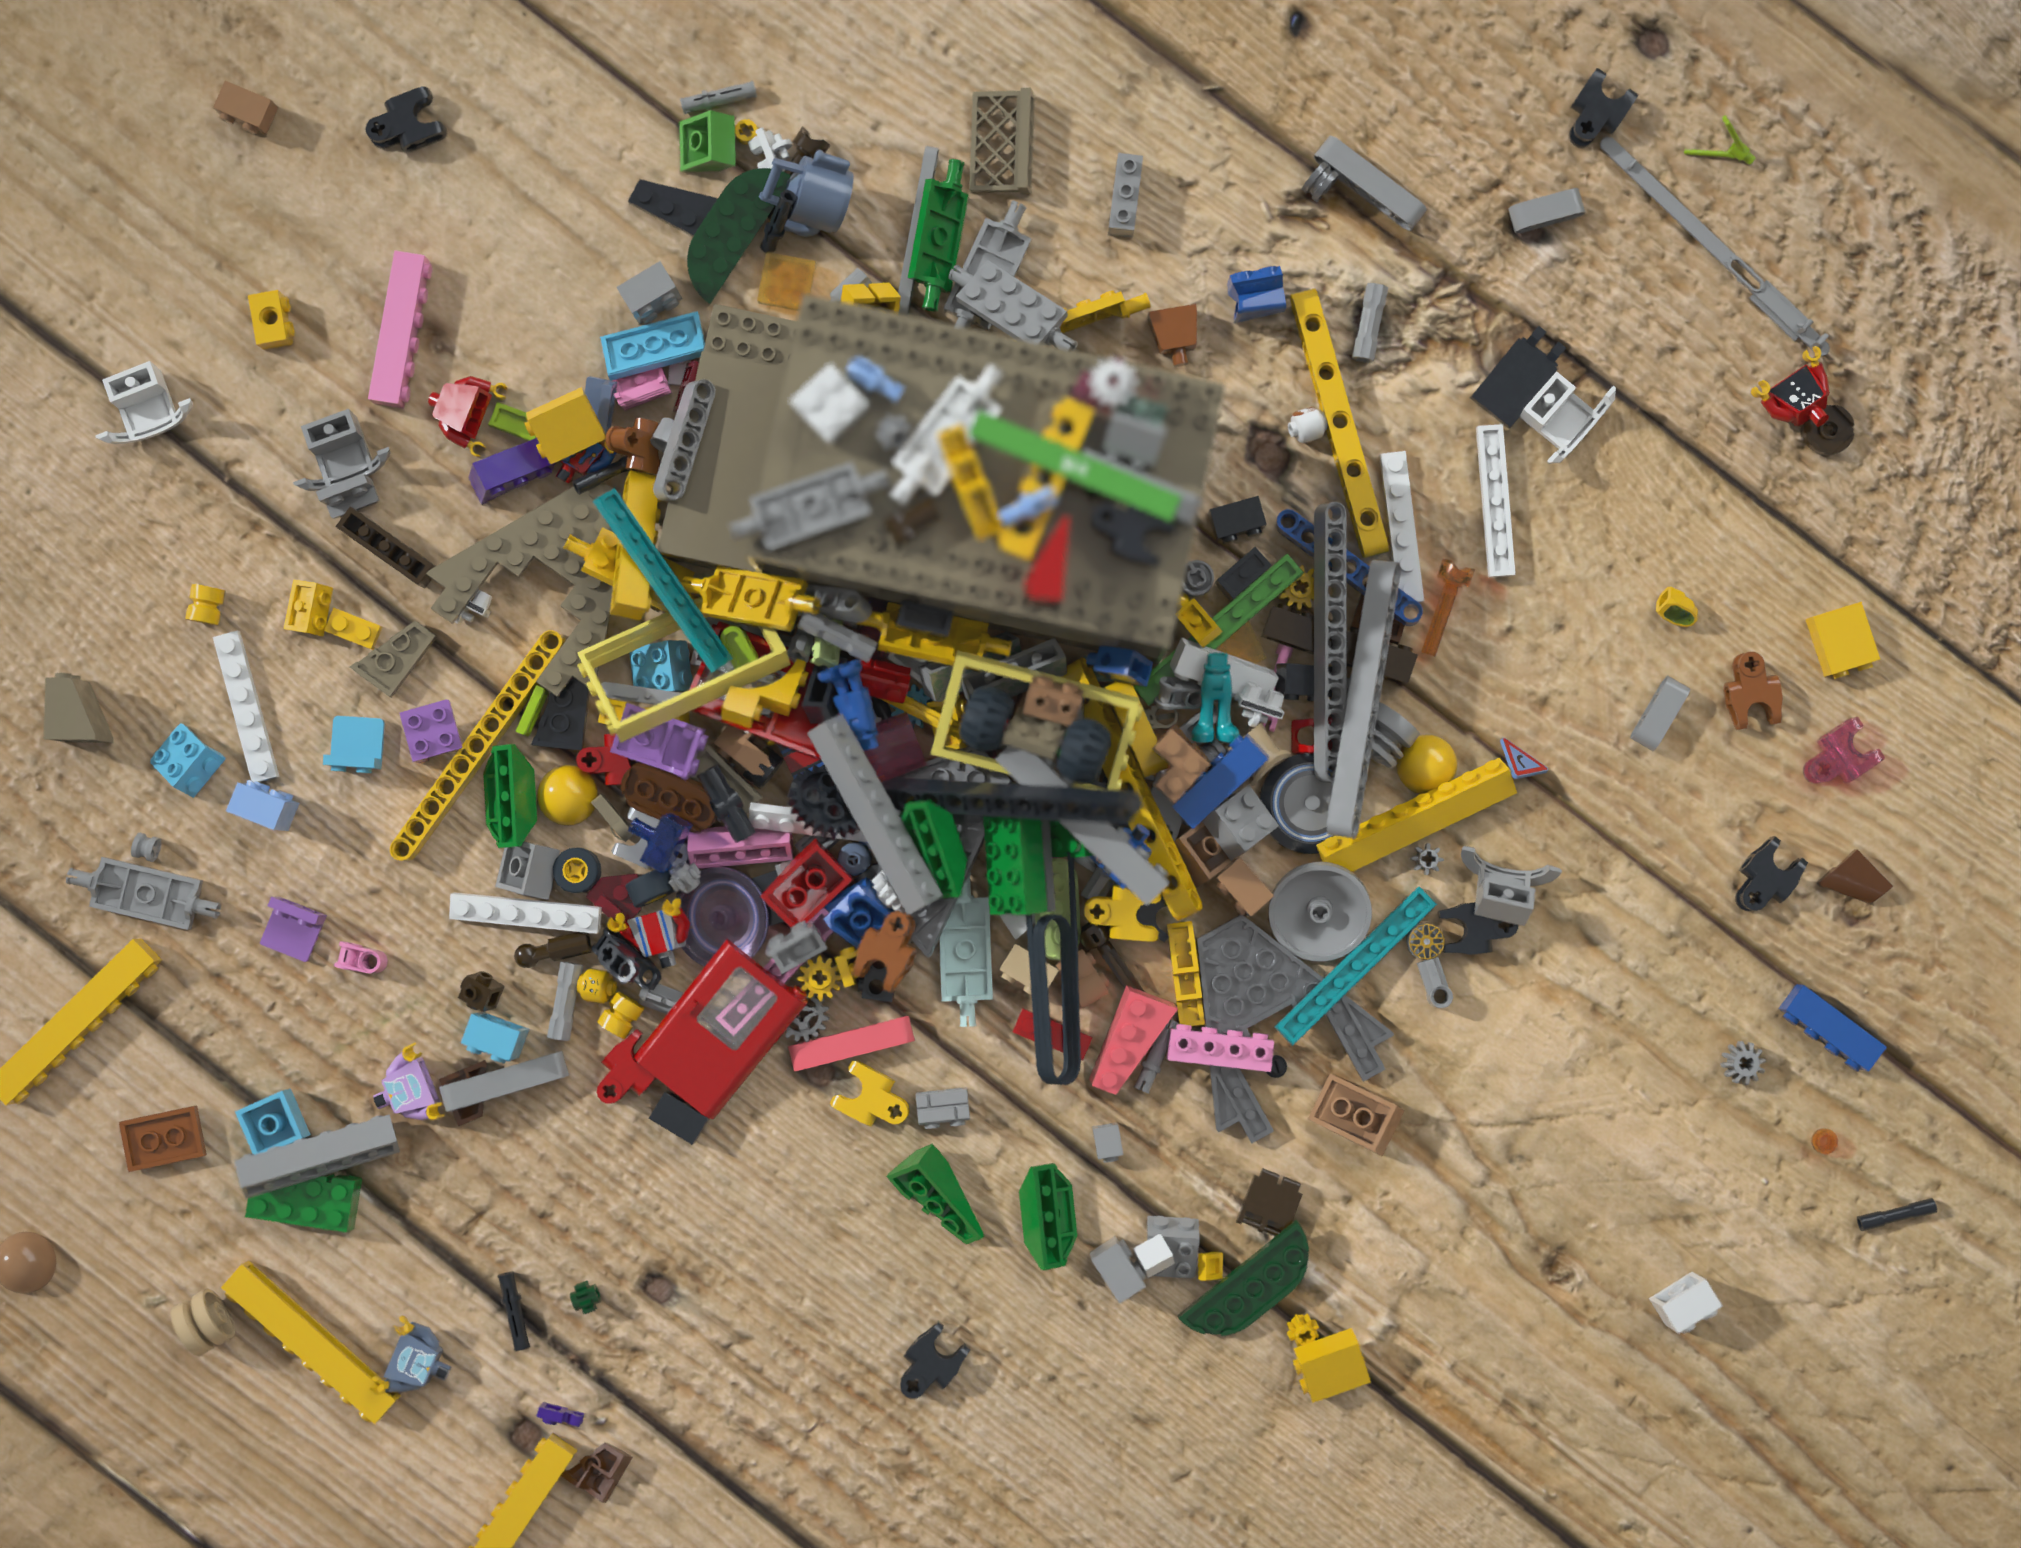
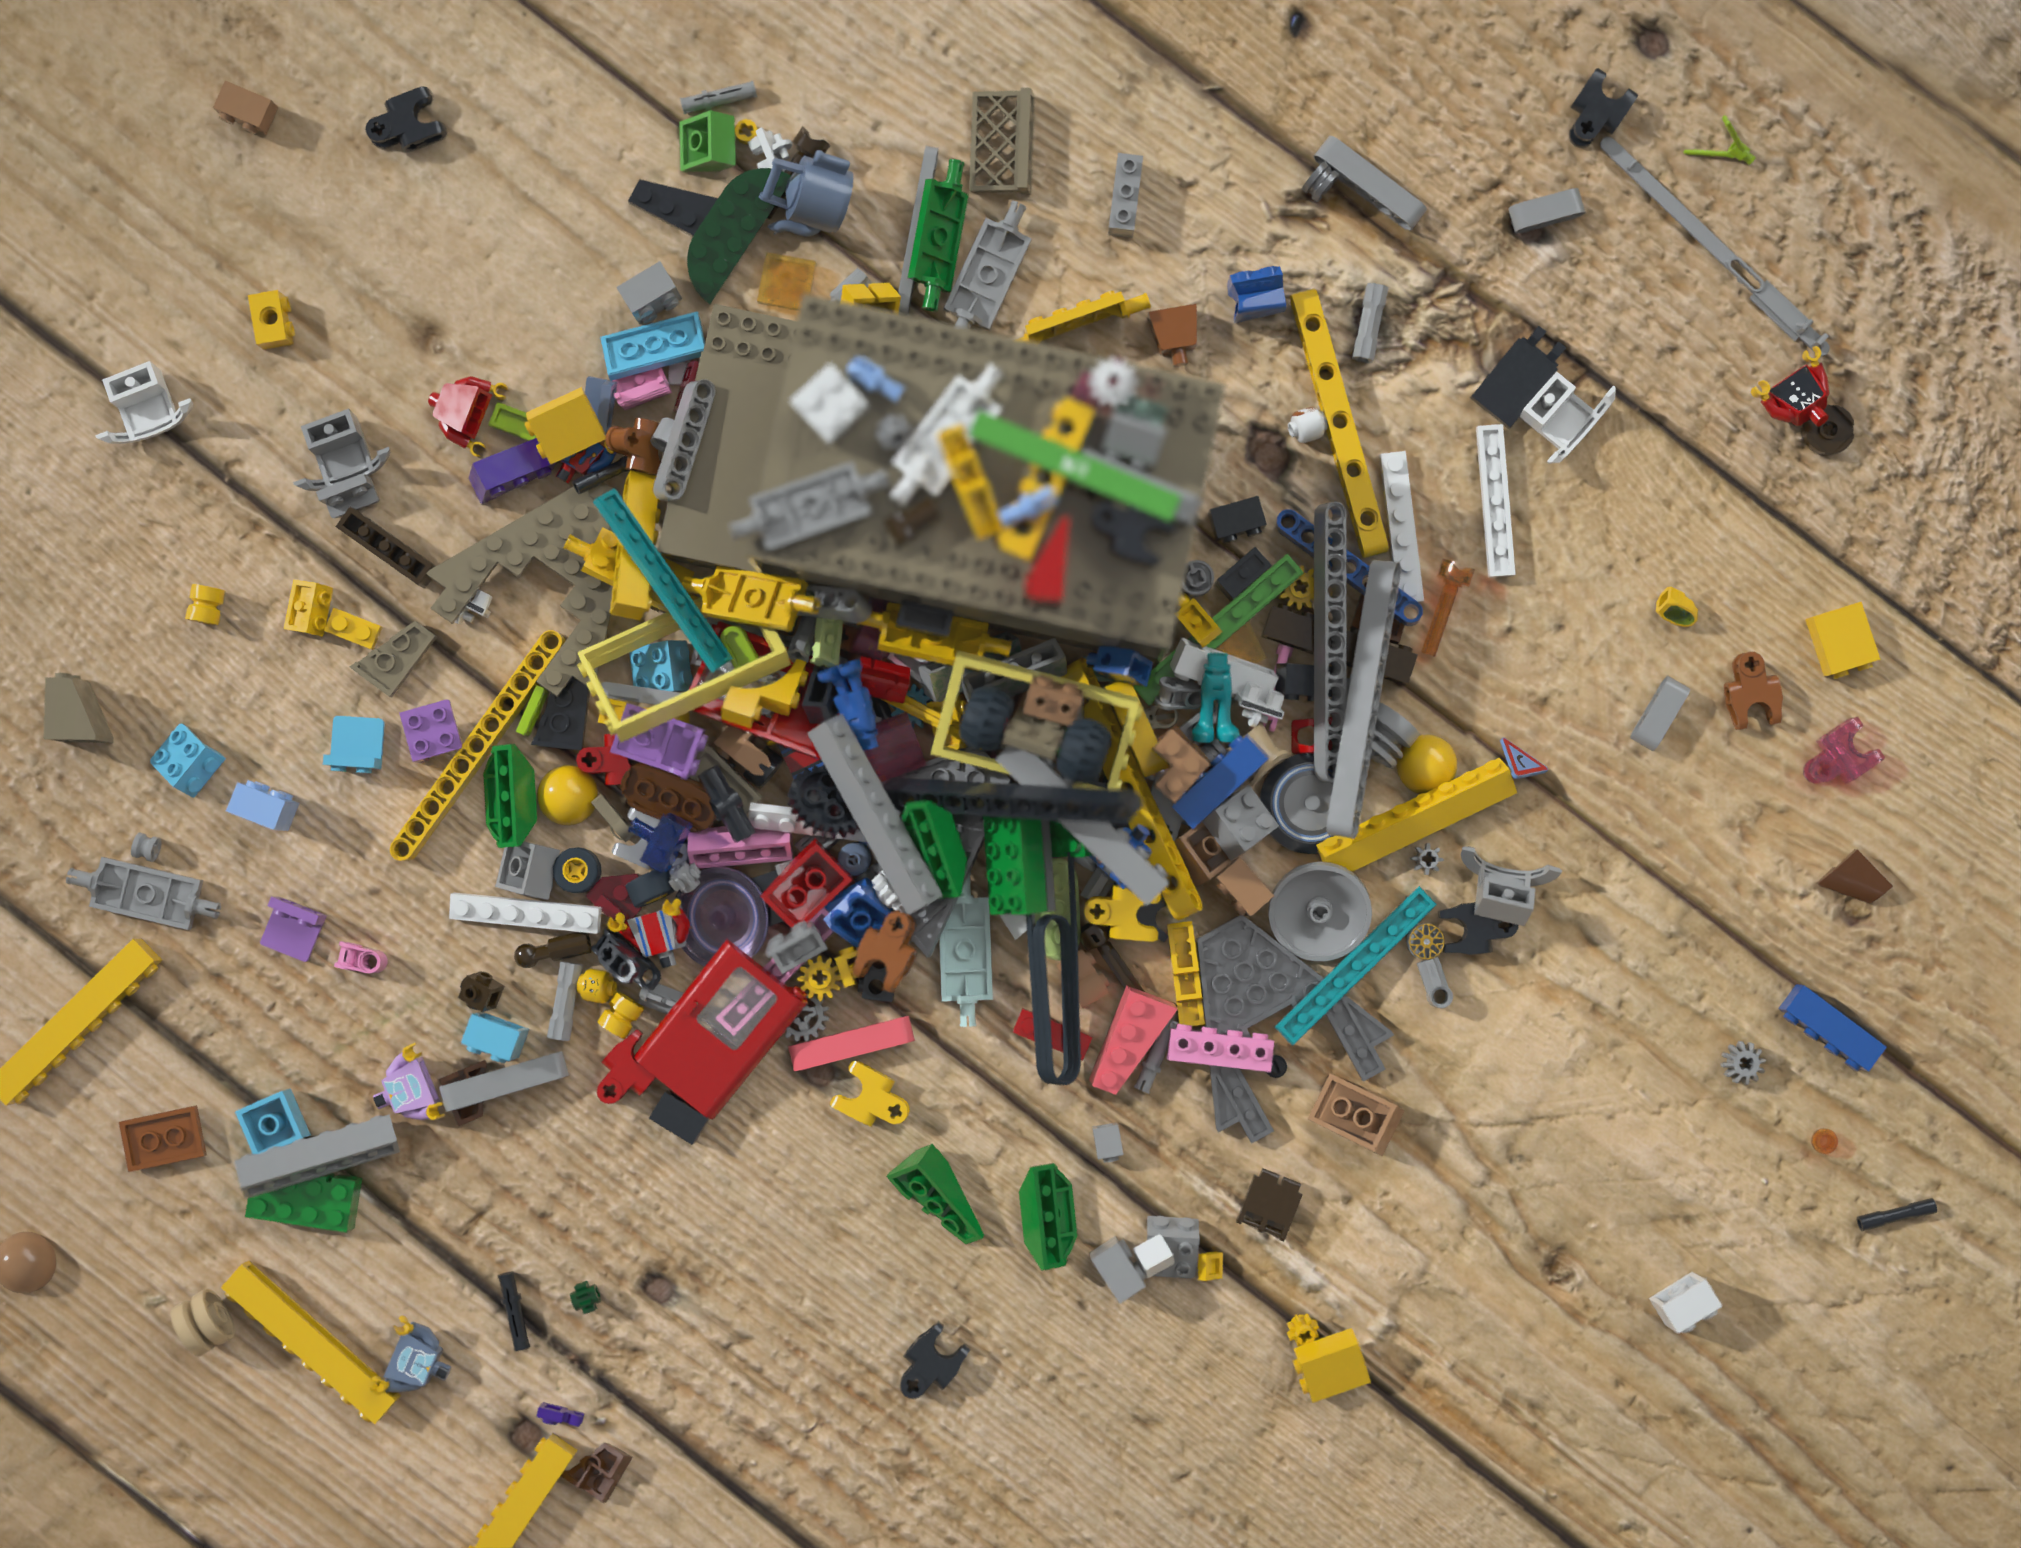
(245, 706): white plate -> none
(399, 329): bright pink brick -> none
(775, 229): black pin -> none
(838, 635): light grey axle -> none
(943, 1106): light grey brick -> none
(1012, 306): light grey plate -> none
(1017, 968): tan piece -> none
(1252, 1286): dark green plate -> none
(1766, 879): black piece -> none

